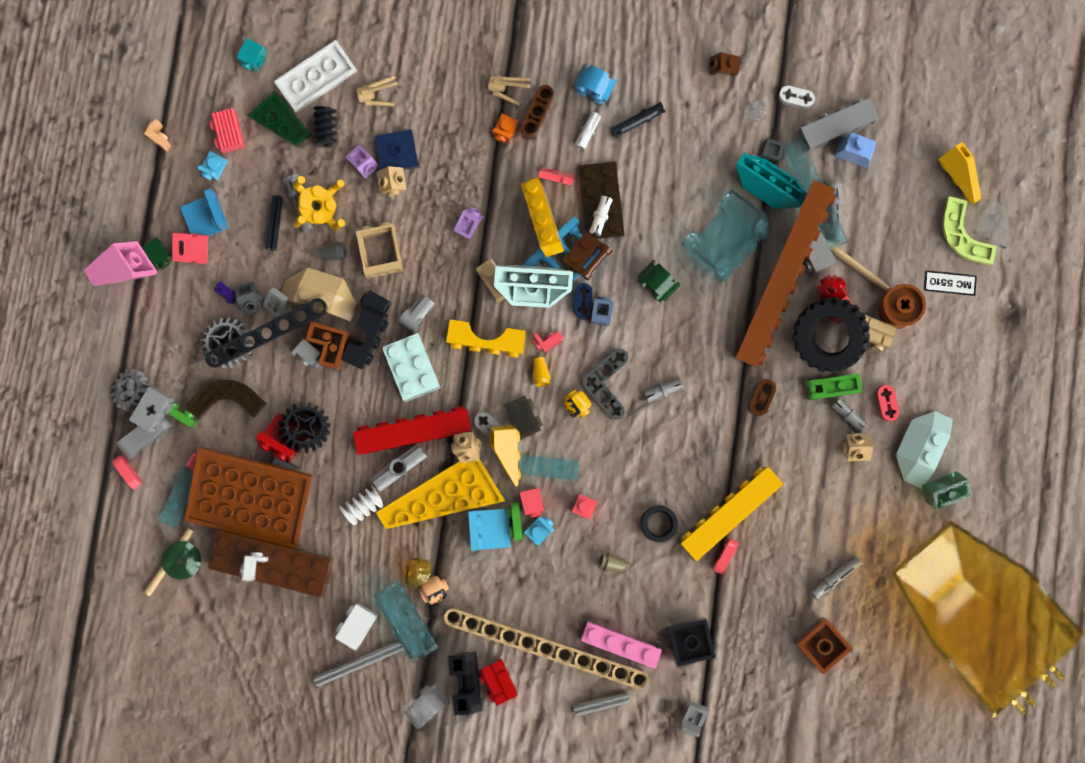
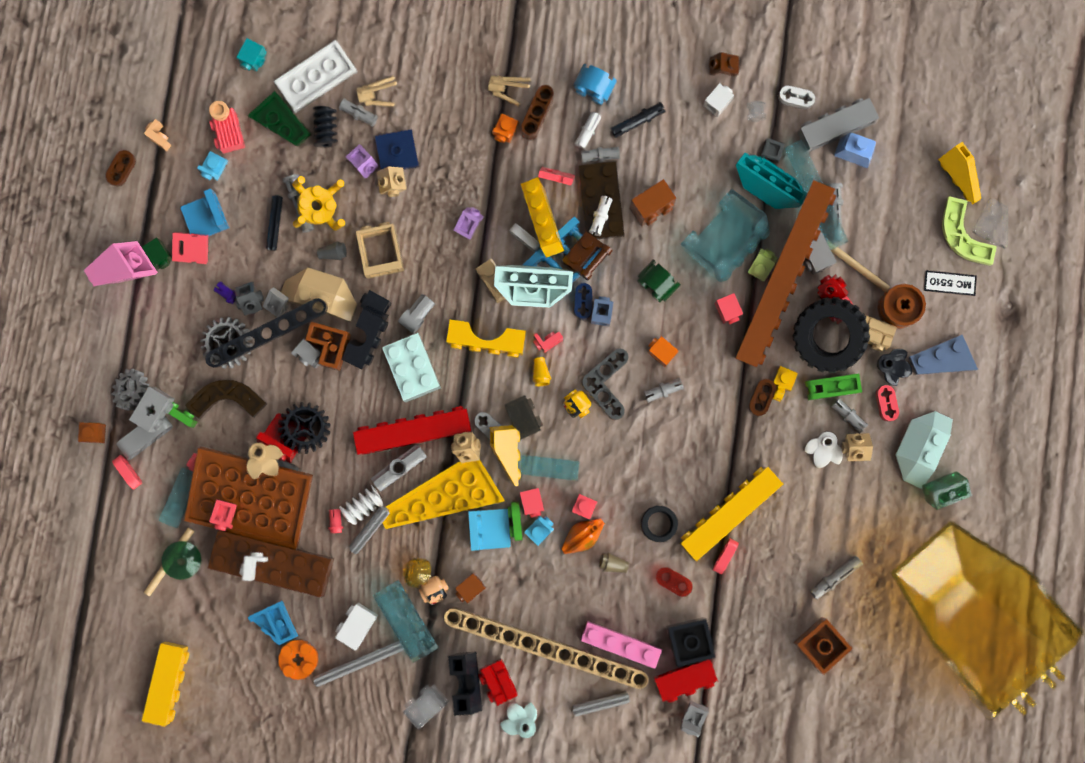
(92, 432): none -> dark orange brick
(119, 168): none -> reddish brown plate
(165, 684): none -> yellow brick
(219, 110): none -> light nougat tile
(222, 515): none -> coral bracket
(265, 462): none -> tan plate
(275, 623): none -> dark azure wing
(306, 667): none -> orange plate
(335, 521): none -> coral pin
(358, 112): none -> light grey pin
(369, 529): none -> light grey axle
(469, 588): none -> dark orange brick
(518, 718): none -> light aqua plate
(525, 238): none -> white beam
(582, 536): none -> orange hat
(600, 154): none -> light grey pin
(652, 203): none -> dark orange brick
(662, 350): none -> orange brick
(673, 581): none -> clear red plate
(685, 680): none -> red brick
(718, 99): none -> white brick
(729, 309): none -> coral brick
(763, 264): none -> yellowish green bracket
(784, 381): none -> yellow plate
(824, 453): none -> white plate
(897, 366): none -> black plate
(945, 357): none -> sand blue wing

